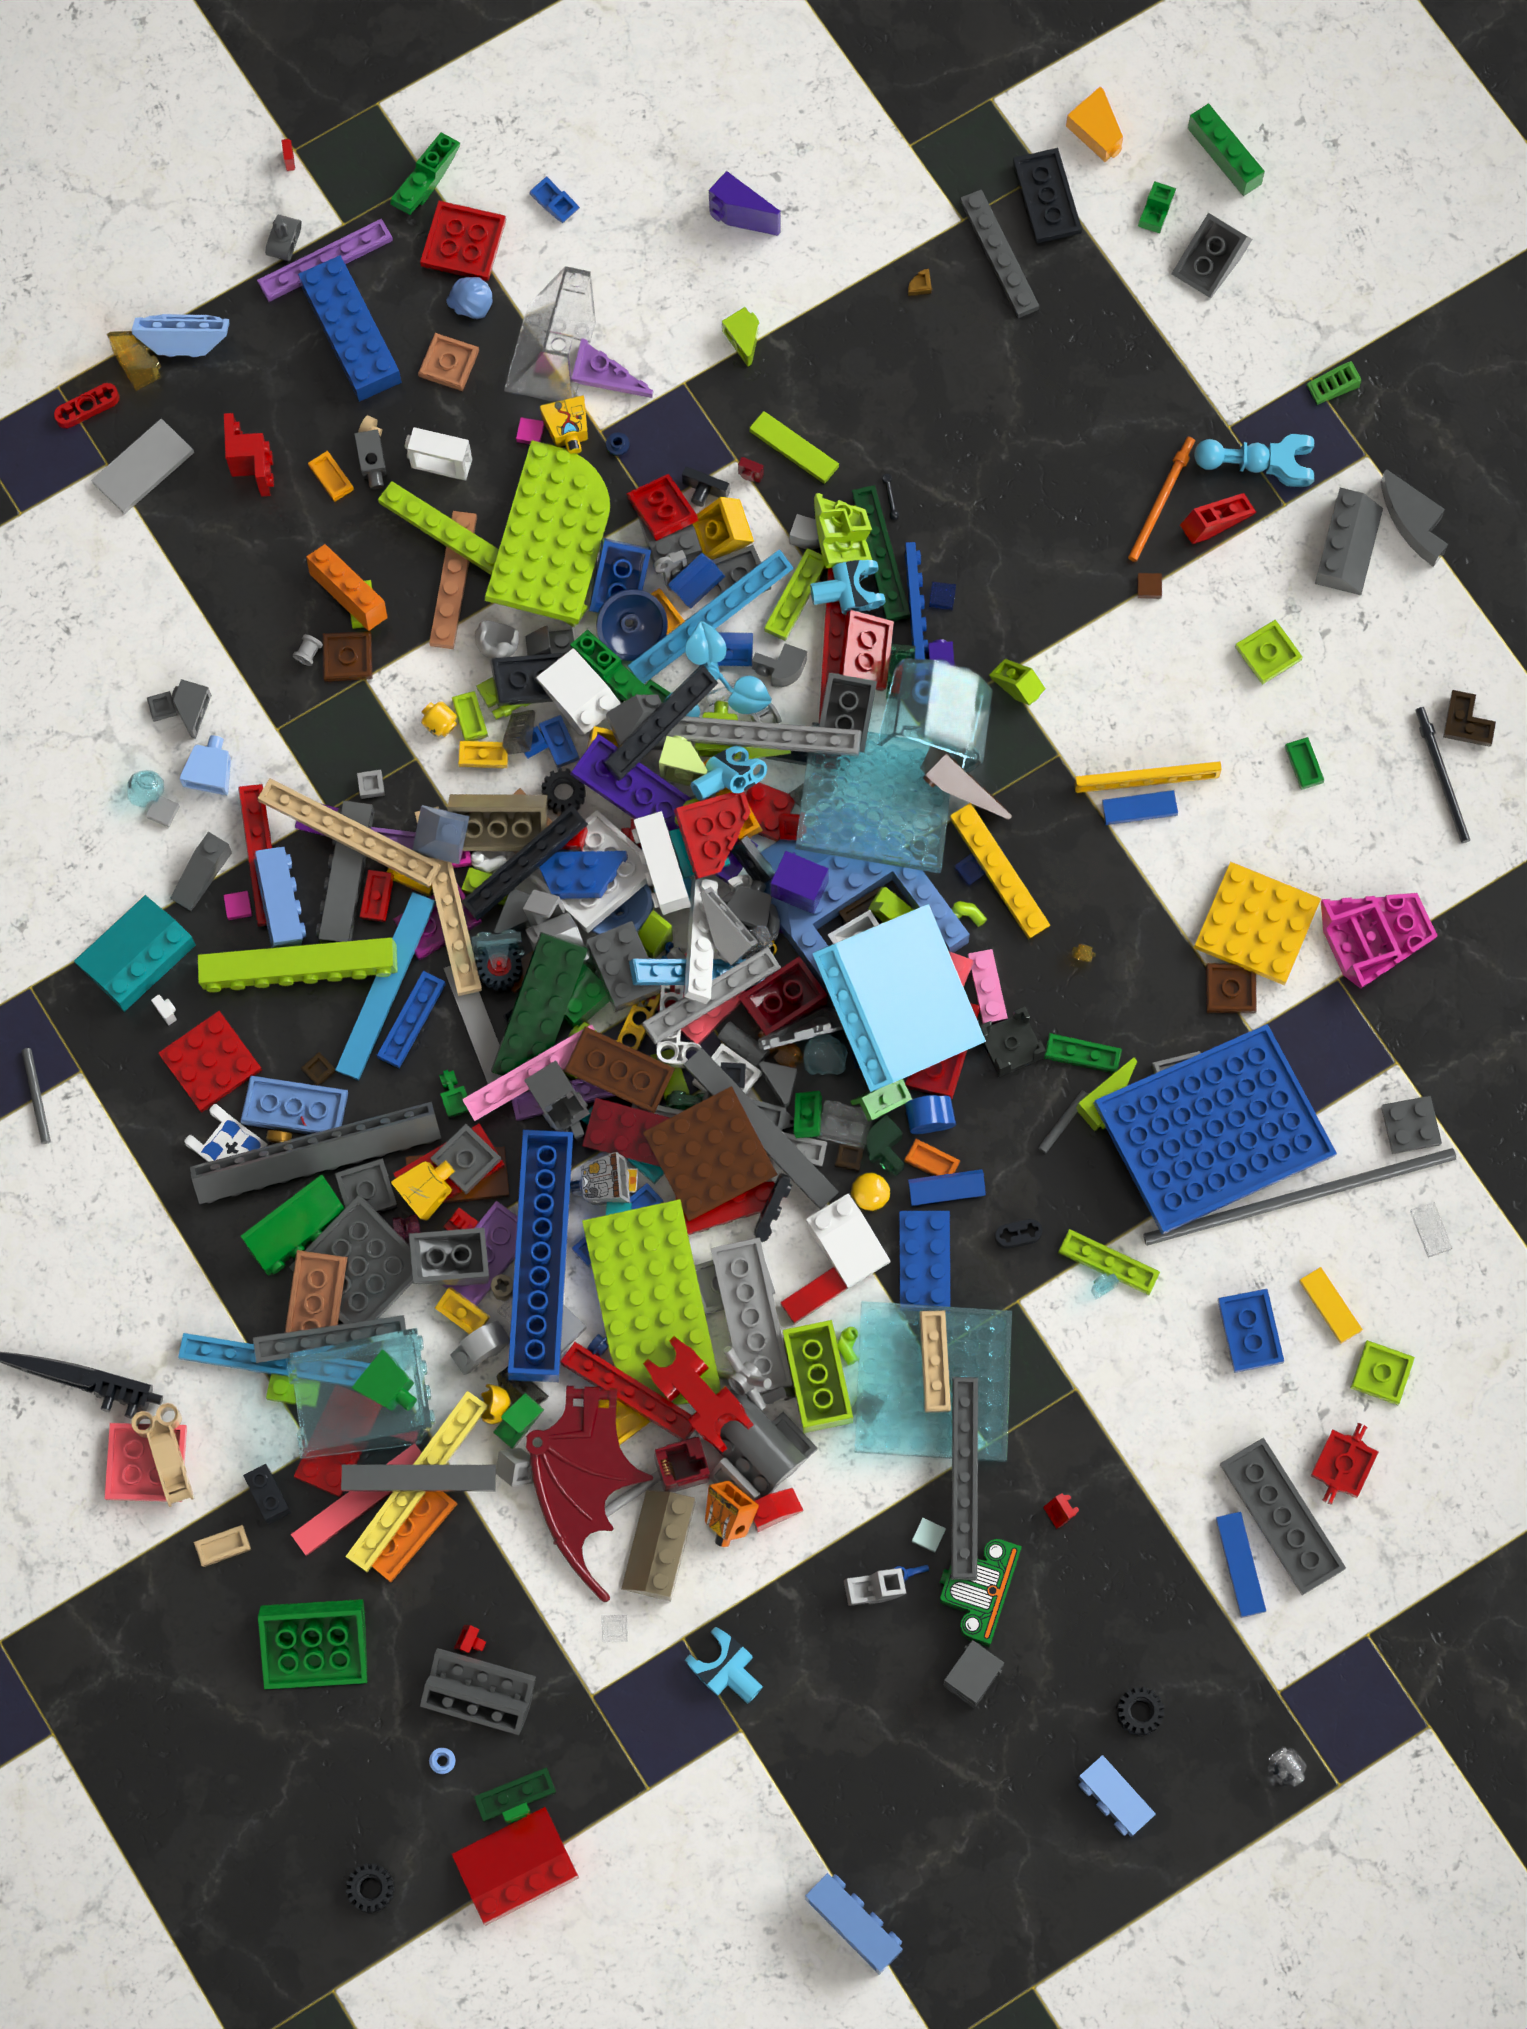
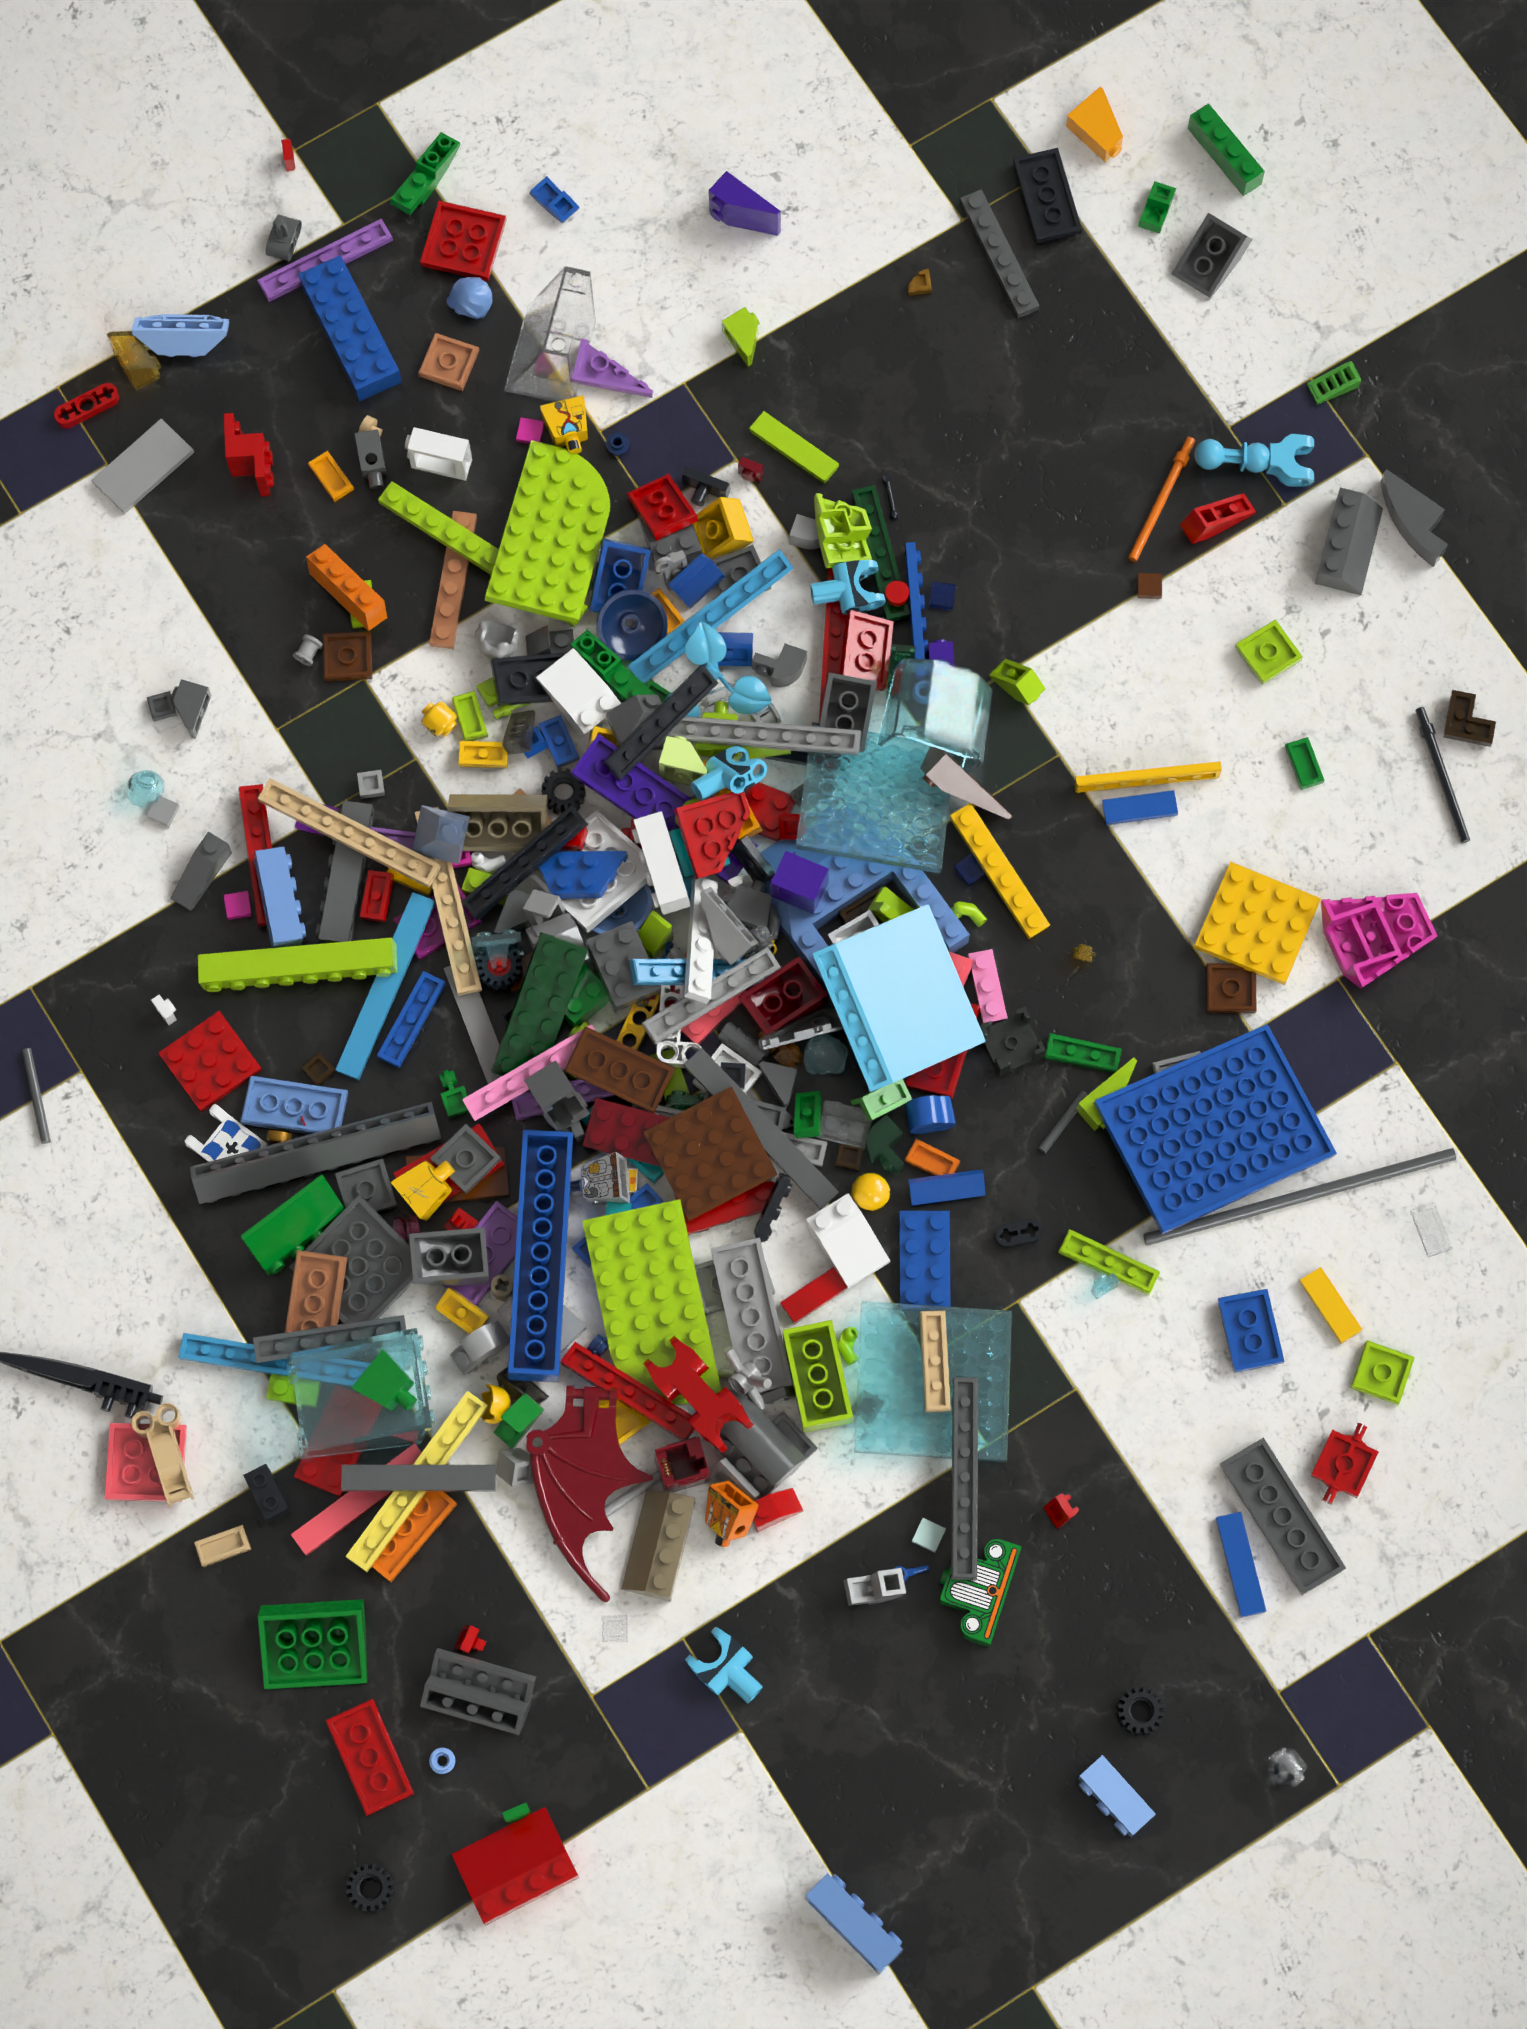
(135, 952): teal slope -> none
(208, 768): light blue torso -> none
(369, 1757): none -> red tile
(512, 1794): dark green plate -> none
(795, 595): lime plate -> none
(897, 593): none -> red tile
(973, 1674): dark grey piece -> none
(1411, 1124): dark grey plate -> none

